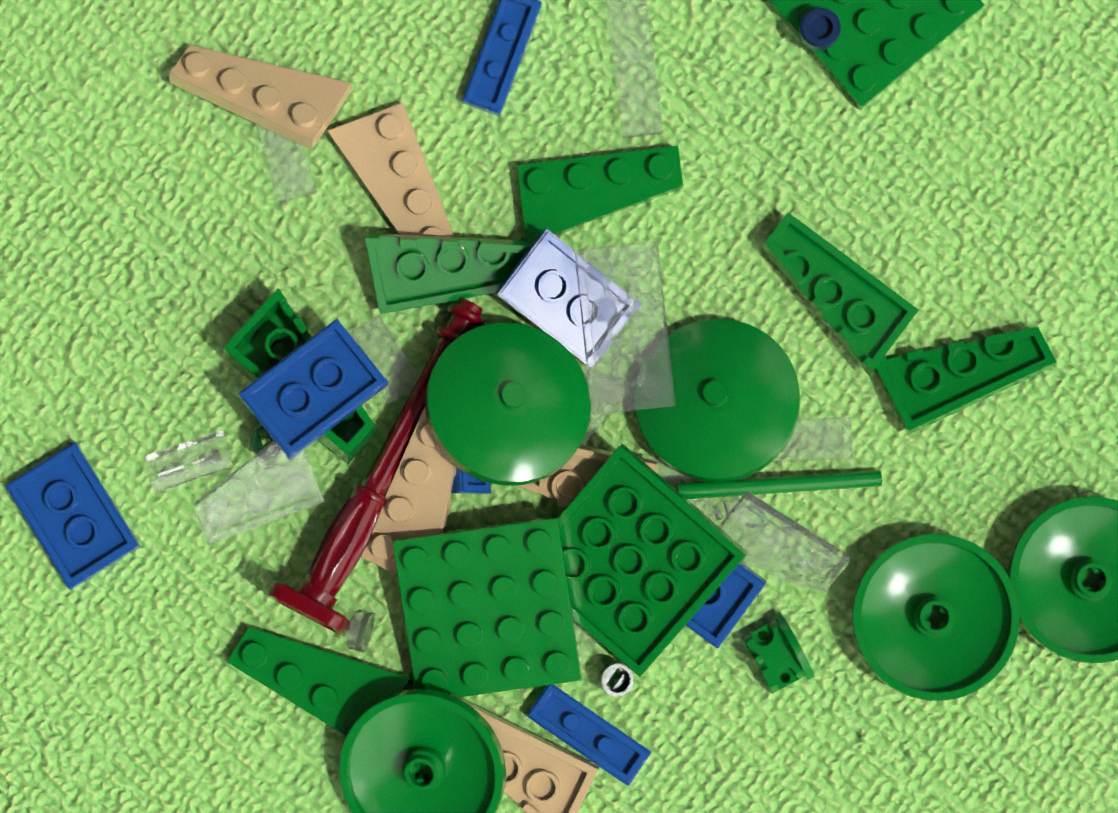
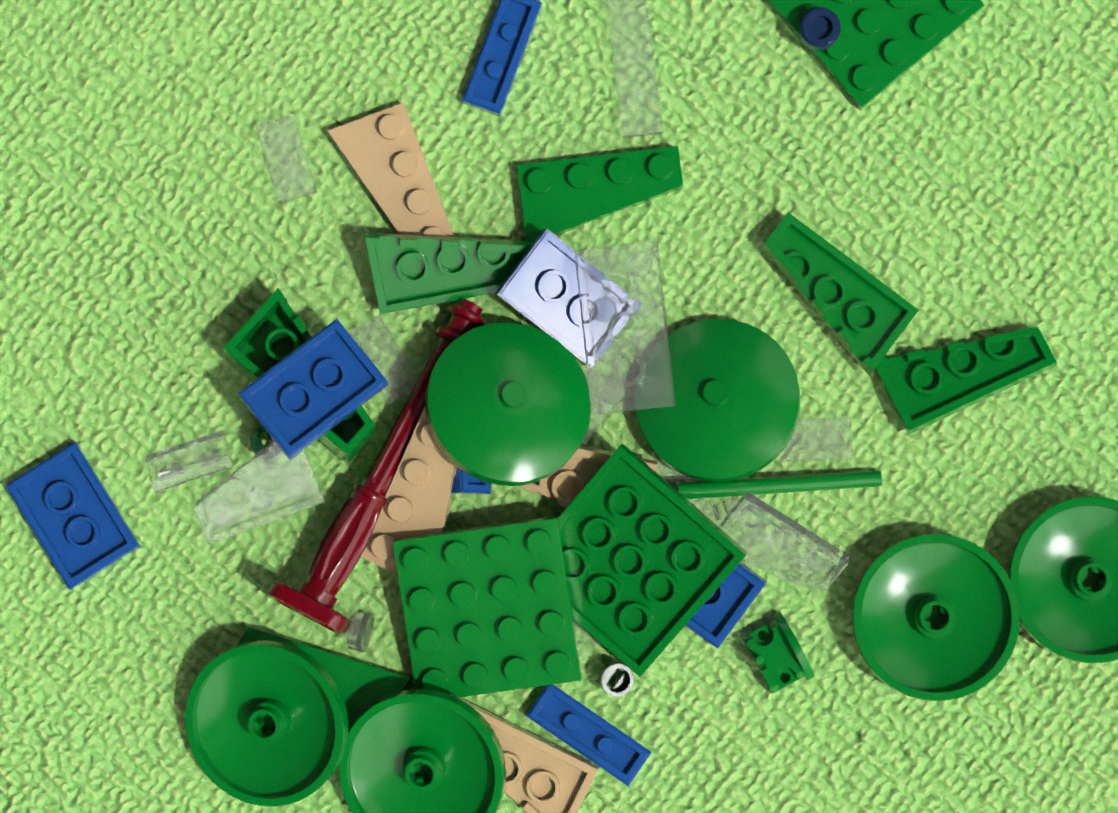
(266, 723): none -> green dish
(270, 95): tan wing -> none

